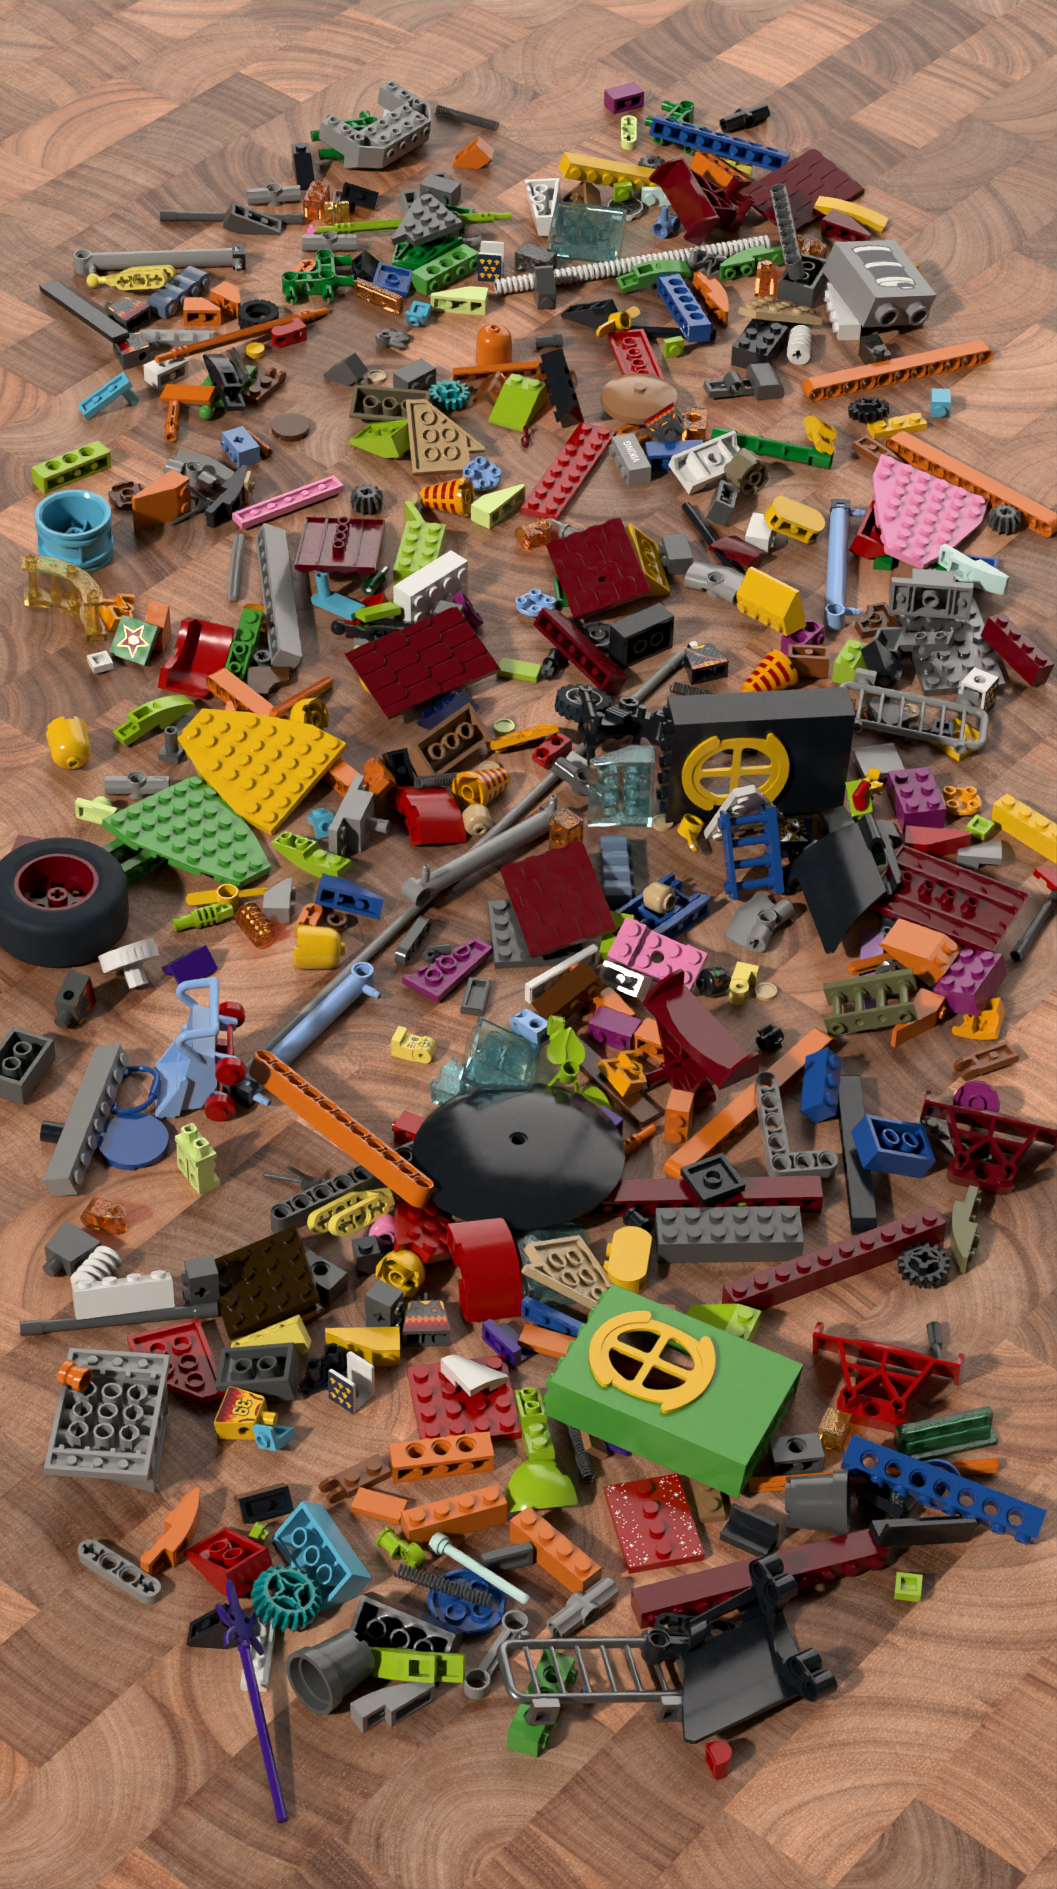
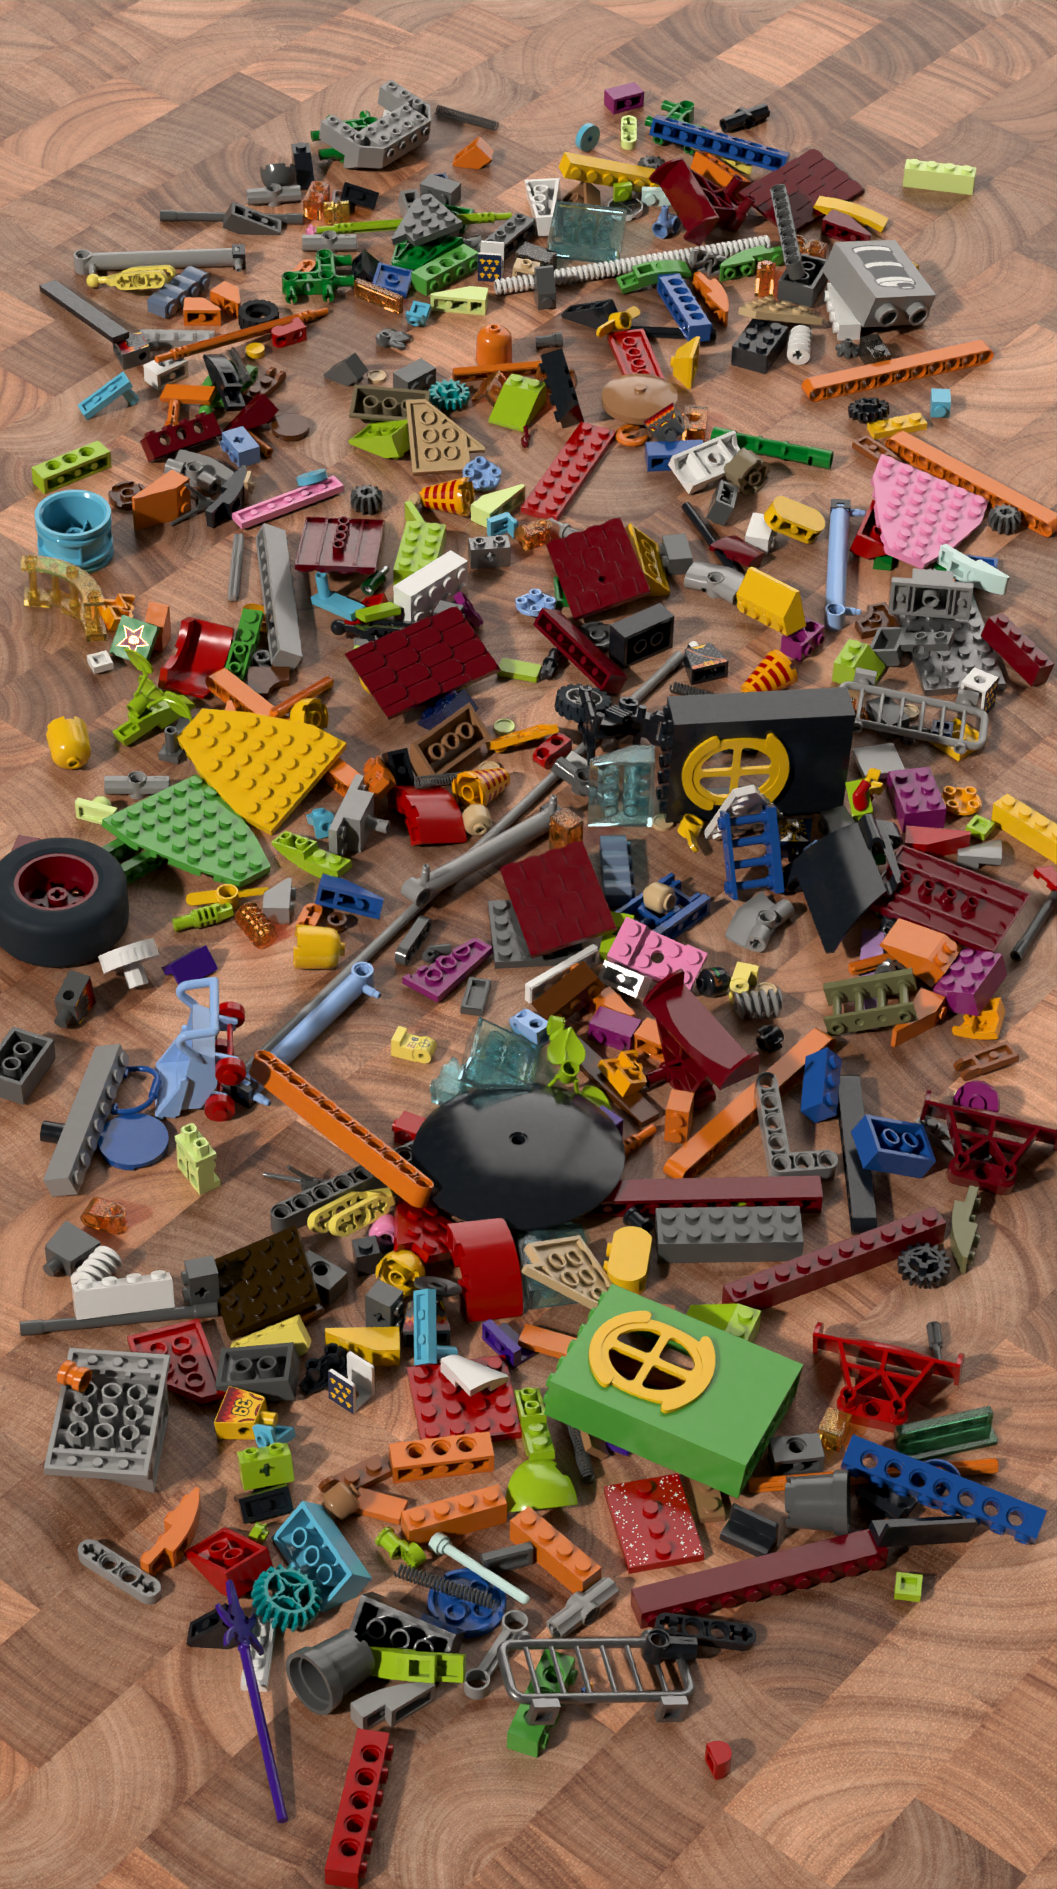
(129, 313): dark grey torso -> none
(151, 691): none -> lime plant
(155, 449): none -> dark red brick
(255, 413): none -> dark red slope
(276, 1471): none -> lime brick
(278, 174): none -> dark grey cylinder
(311, 477): none -> medium azure piece
(341, 1500): none -> medium nougat head
(346, 1870): none -> red brick
(425, 1342): none -> medium azure piece
(443, 1287): none -> dark grey dish
(489, 552): none -> flat silver brick
(501, 524): none -> medium azure bracket
(513, 233): none -> dark grey brick
(524, 266): none -> tan bracket
(549, 1318): blue tile -> none
(587, 137): none -> medium azure piece
(630, 459): light grey brick -> none
(673, 347): lime plate -> none
(686, 362): none -> yellow slope
(712, 1179): black plate -> none
(750, 1664): black panel -> none
(758, 1003): none -> light grey piece
(759, 381): dark grey plate -> none
(809, 660): dark orange brick -> none
(820, 433): yellow slope -> none
(847, 349): none -> dark grey plant
(881, 660): black slope -> none
(939, 176): none -> yellowish green brick

